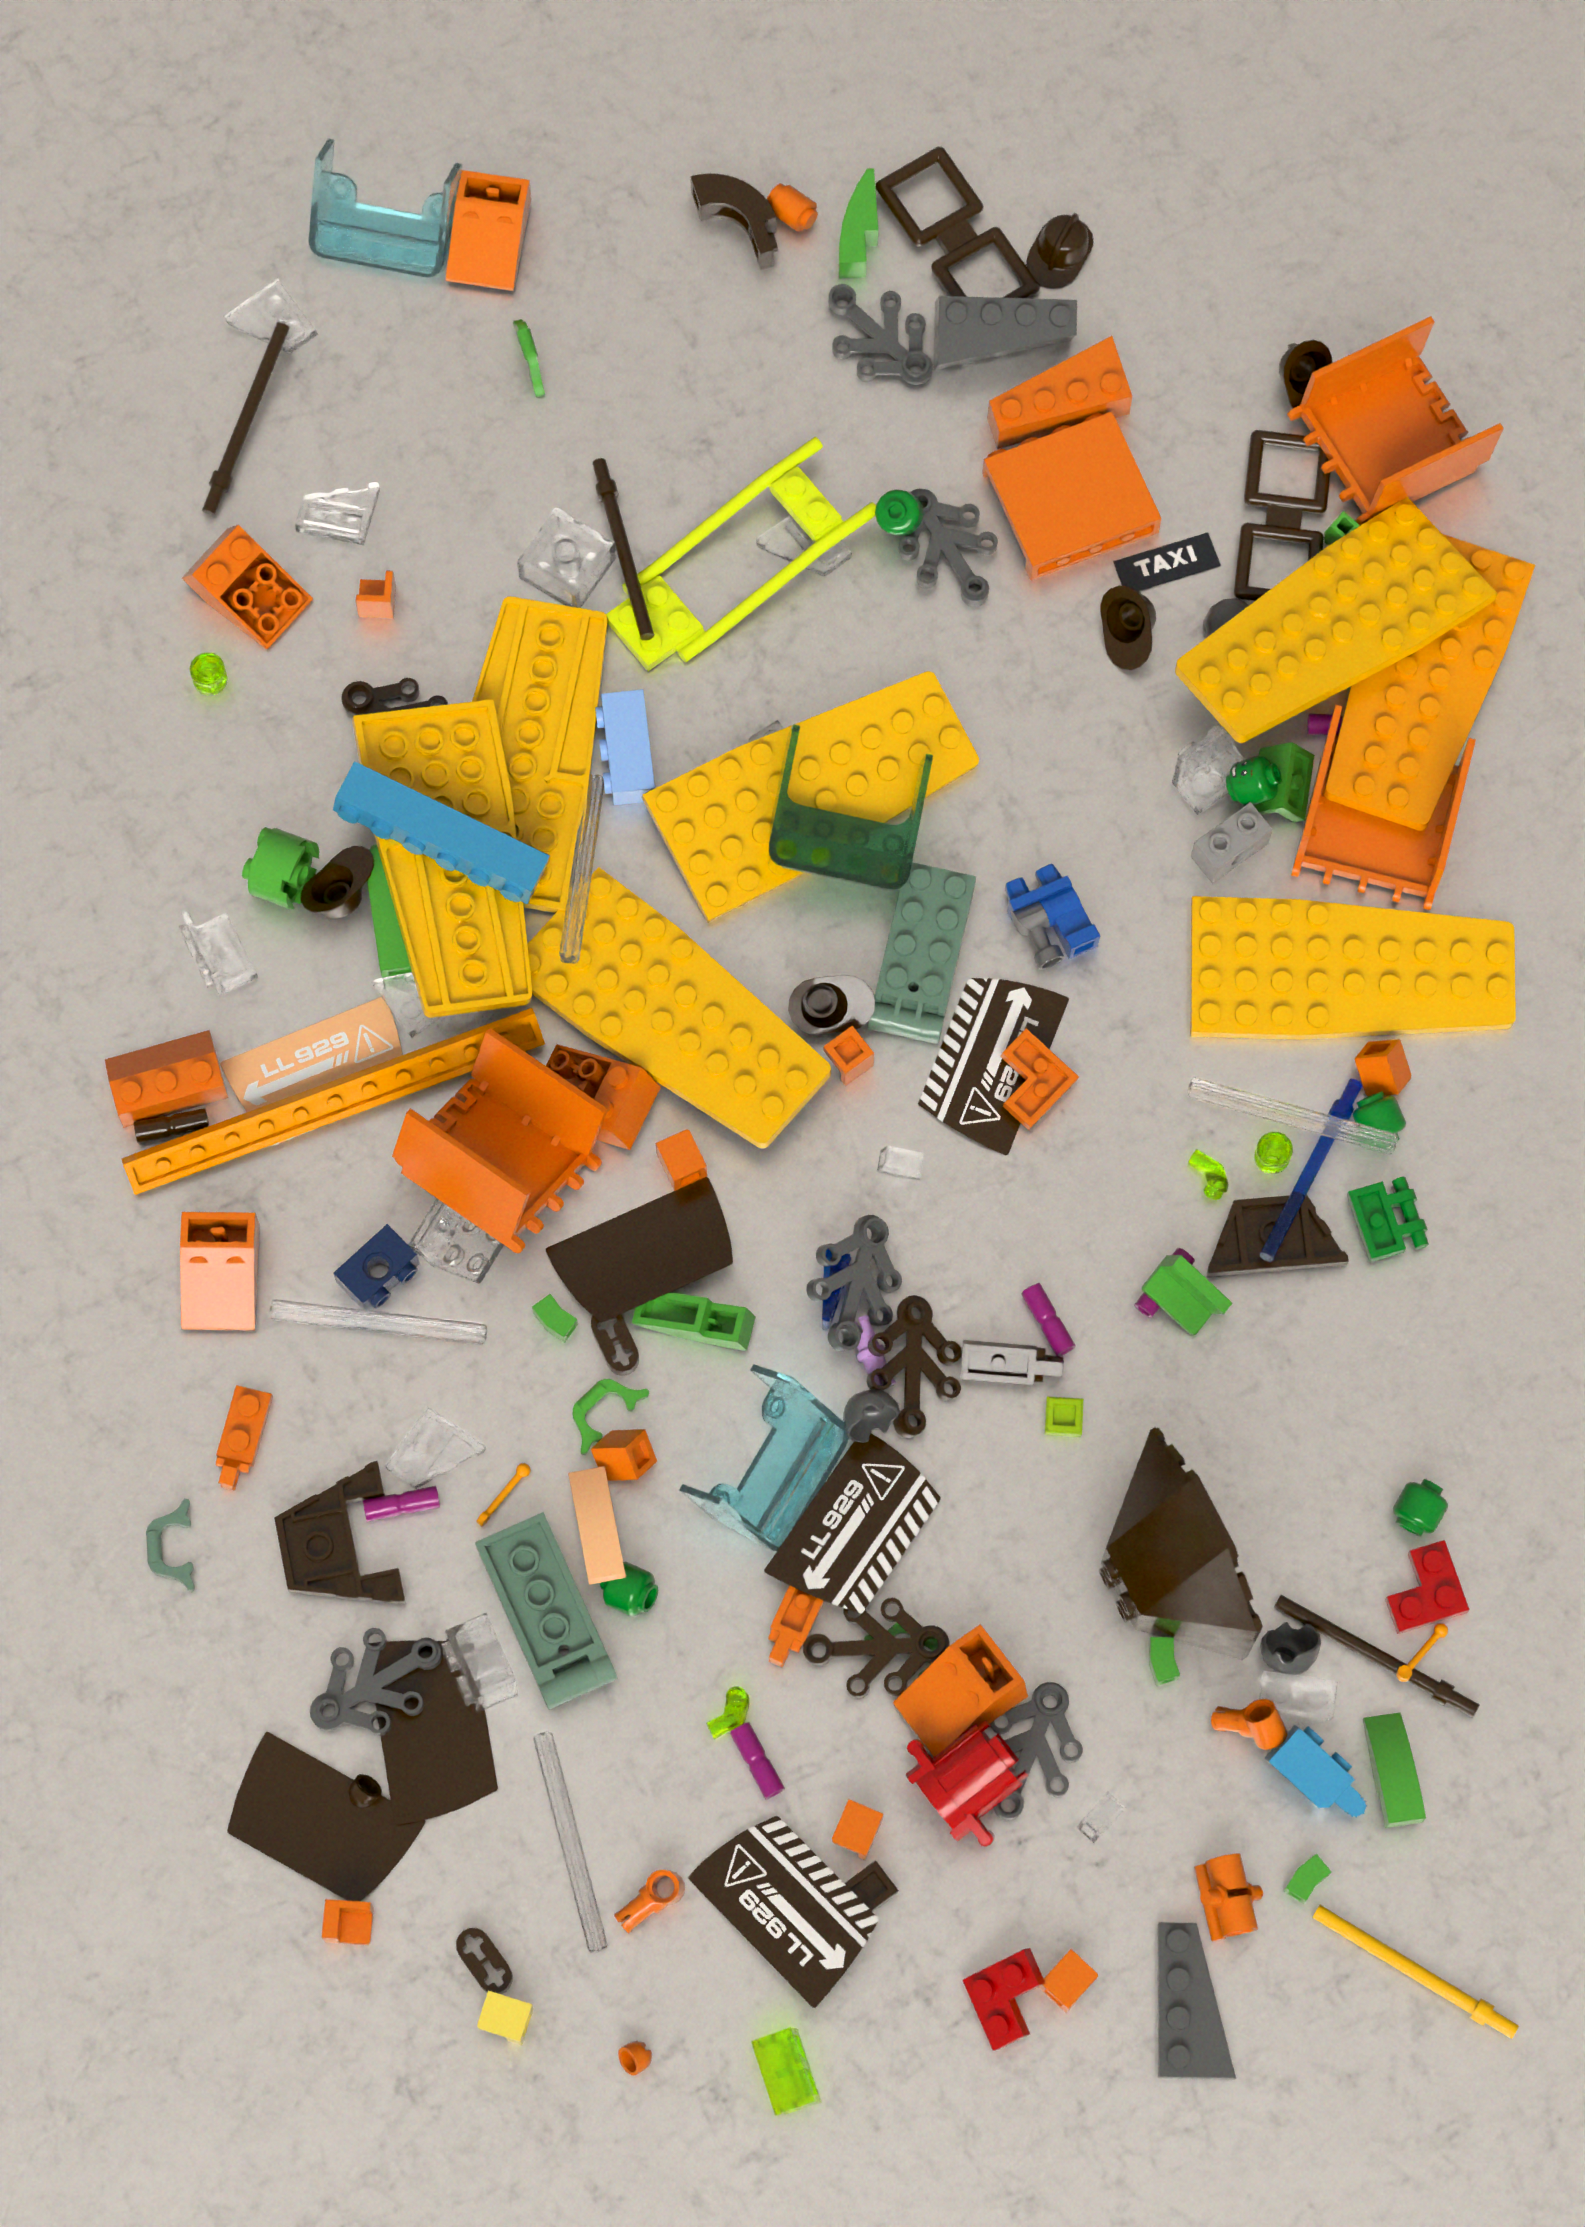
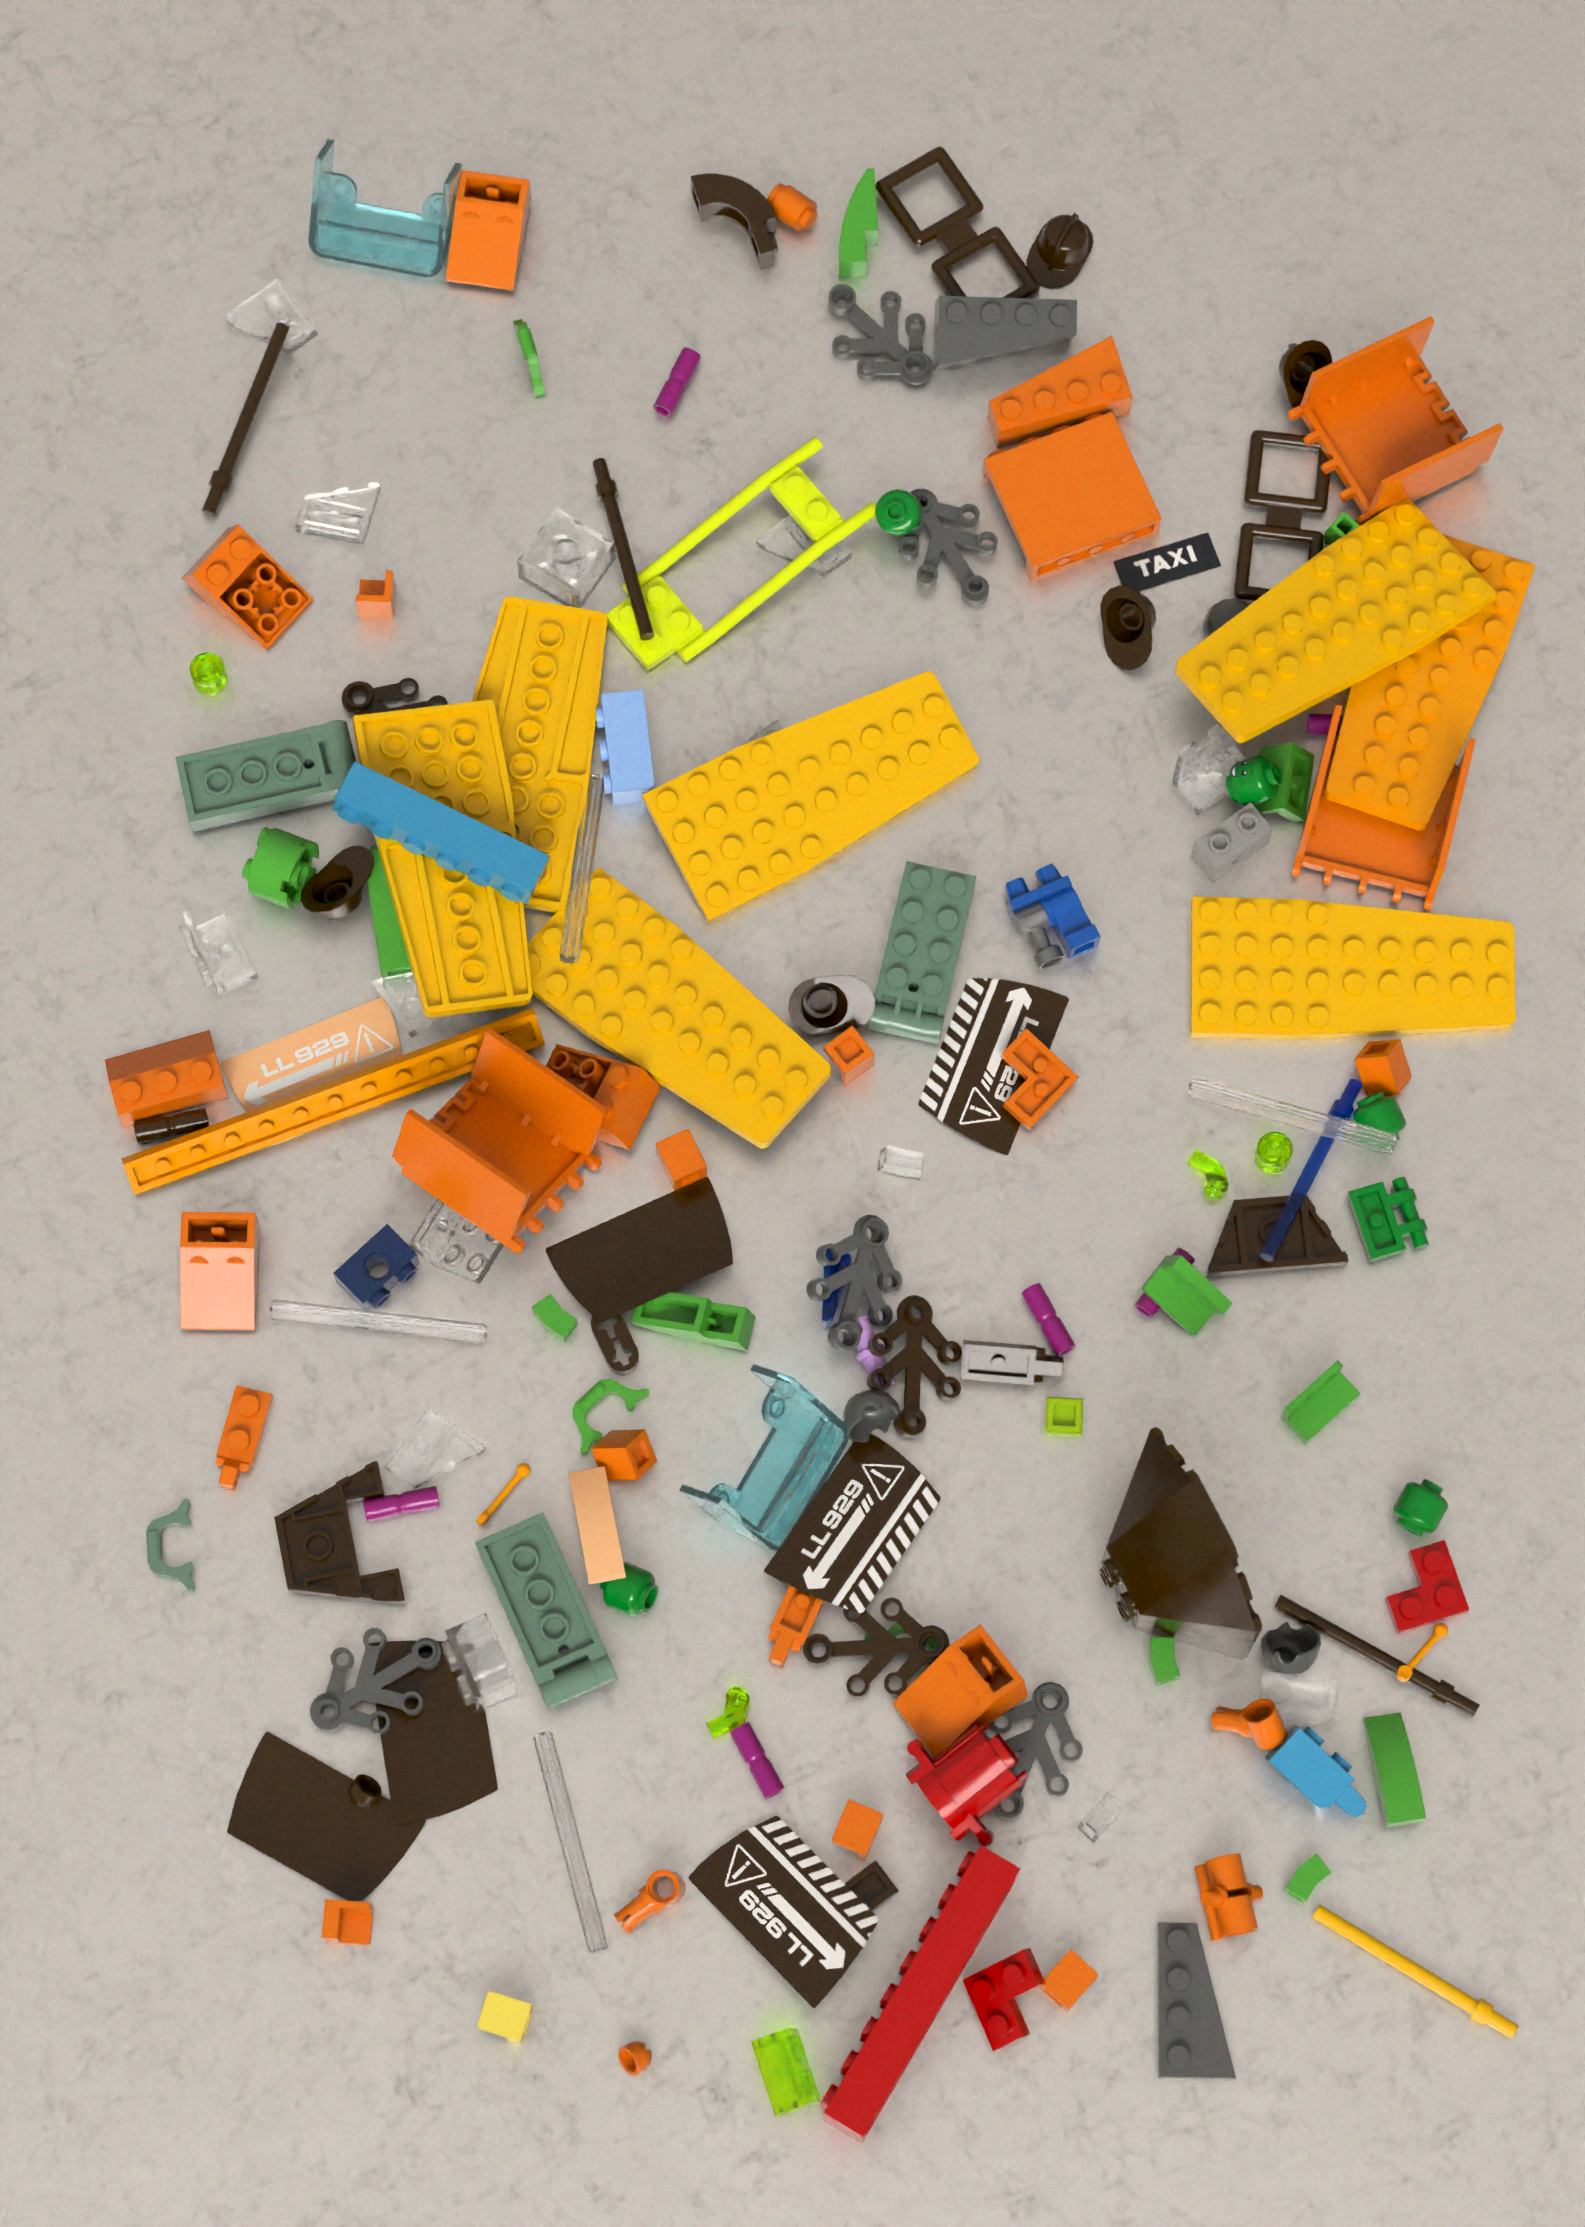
(265, 775): none -> sand green hinge
(492, 1956): dark brown beam -> none
(678, 378): none -> magenta piece
(840, 843): clear green windscreen -> none
(920, 1994): none -> red brick
(1319, 1403): none -> bright green panel

